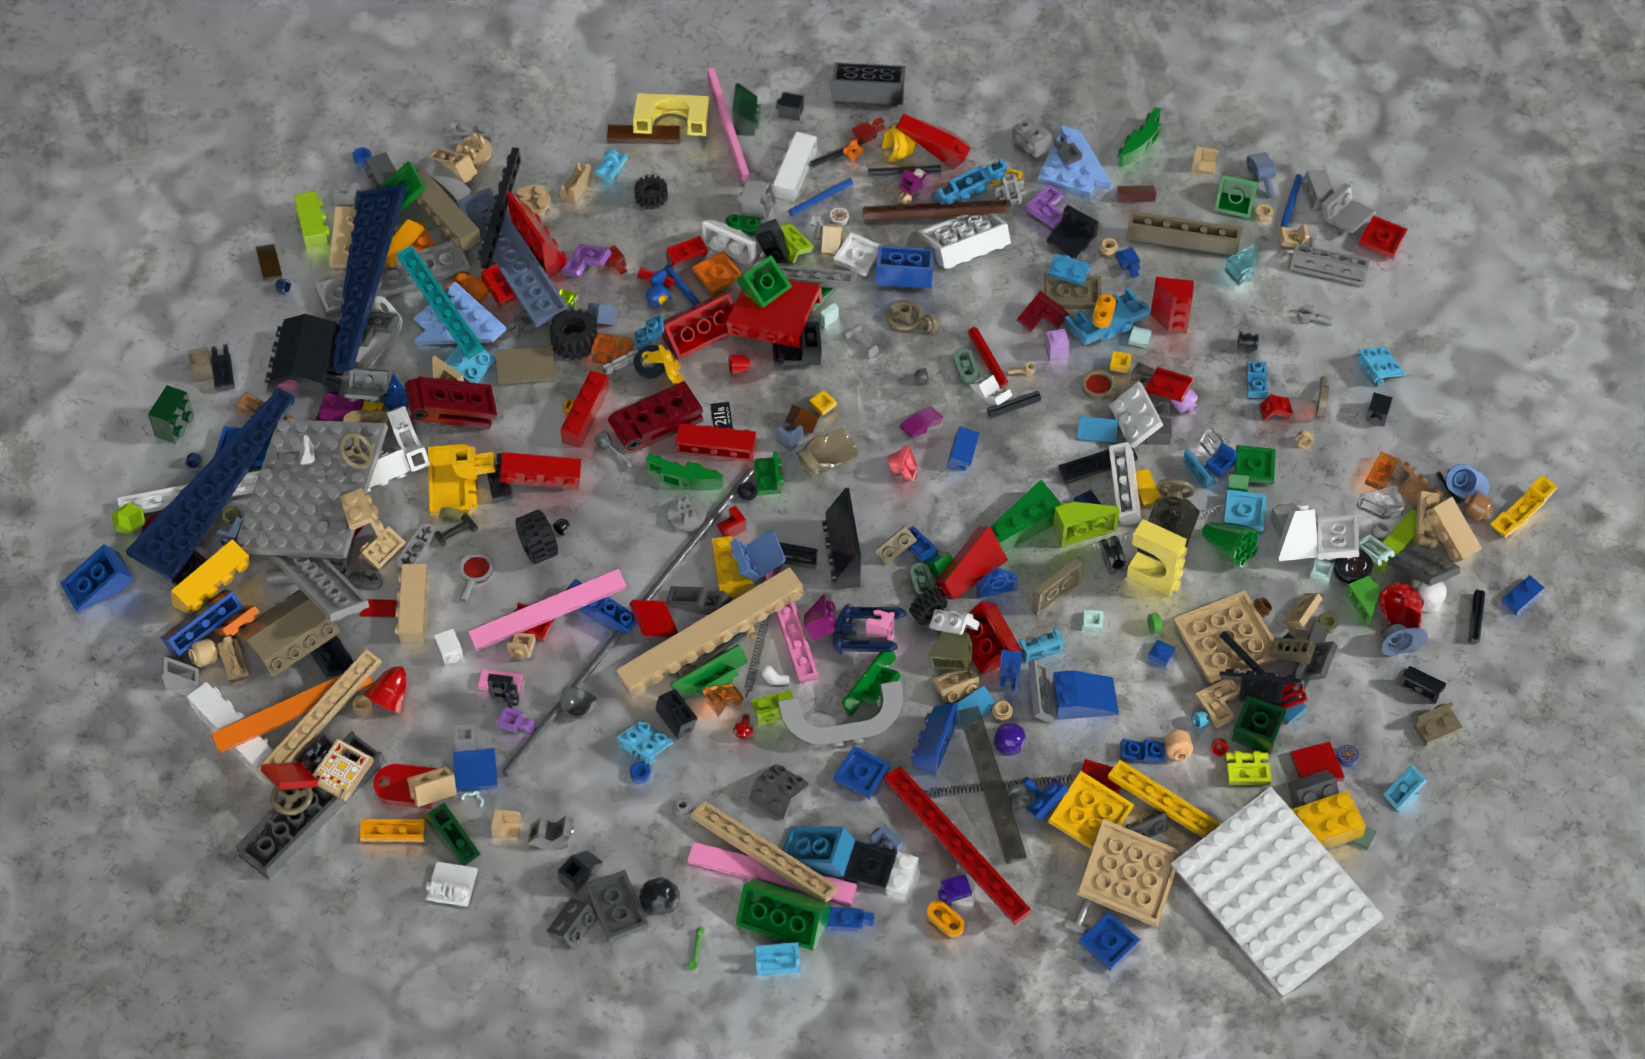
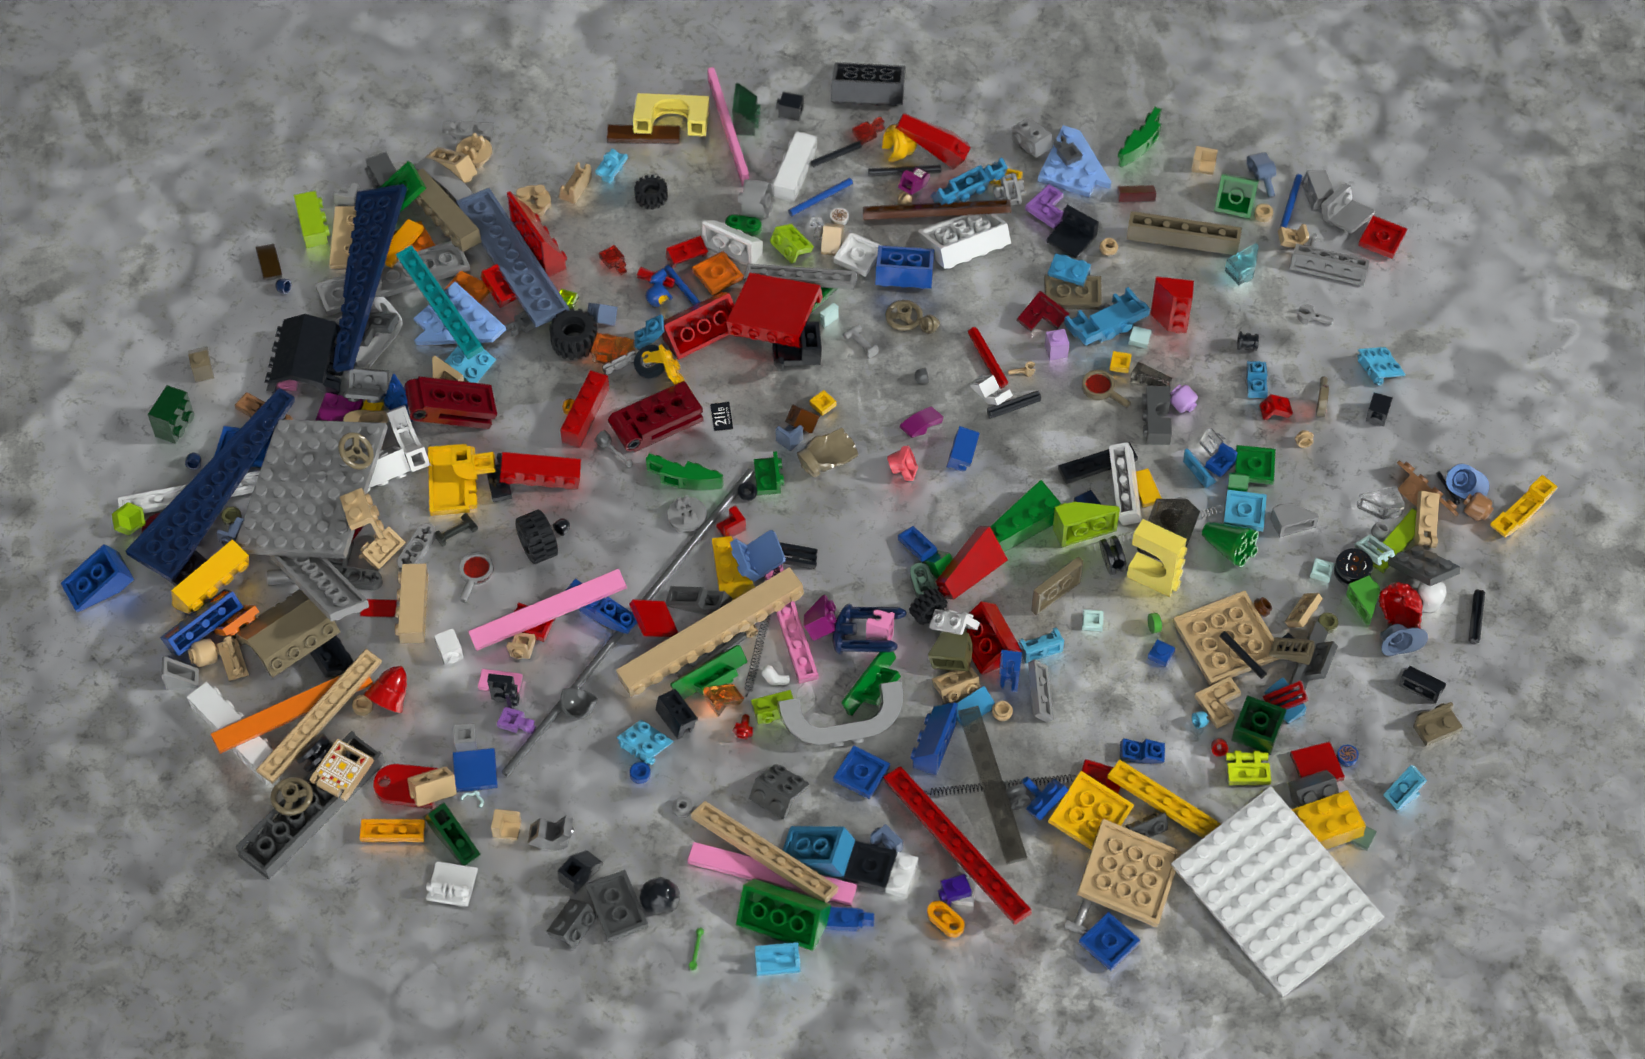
(222, 369): black hinge -> none
(289, 775): red tile -> none
(306, 451): white slope -> none
(360, 156): blue tile -> none
(449, 515): olive tile -> none
(498, 212): black plate -> none
(525, 365): dark tan tile -> none
(583, 256): medium lavender plate -> none
(715, 442): red brick -> none
(738, 364): red hat -> none
(763, 281): green slope -> none
(772, 240): black slope -> none
(842, 542): black slope -> none
(849, 147): orange plate -> none
(895, 545): dark tan hinge -> none
(967, 366): sand green plate -> none
(996, 582): blue plate -> none
(1009, 738): dark purple hair -> none
(1083, 695): blue slope -> none
(1097, 429): dark azure slope -> none
(1105, 307): light orange plate -> none
(1128, 260): blue plate -> none
(1136, 414): white plate -> none
(1169, 384): red plate -> none
(1175, 491): dark tan piece -> none
(1178, 744): light nougat head -> none
(1263, 687): black bracket -> none
(1298, 535): white slope -> none
(1338, 537): white plate -> none
(1381, 471): clear orange plate -> none
(1453, 530): tan brick -> none
(1523, 594): blue plate -> none

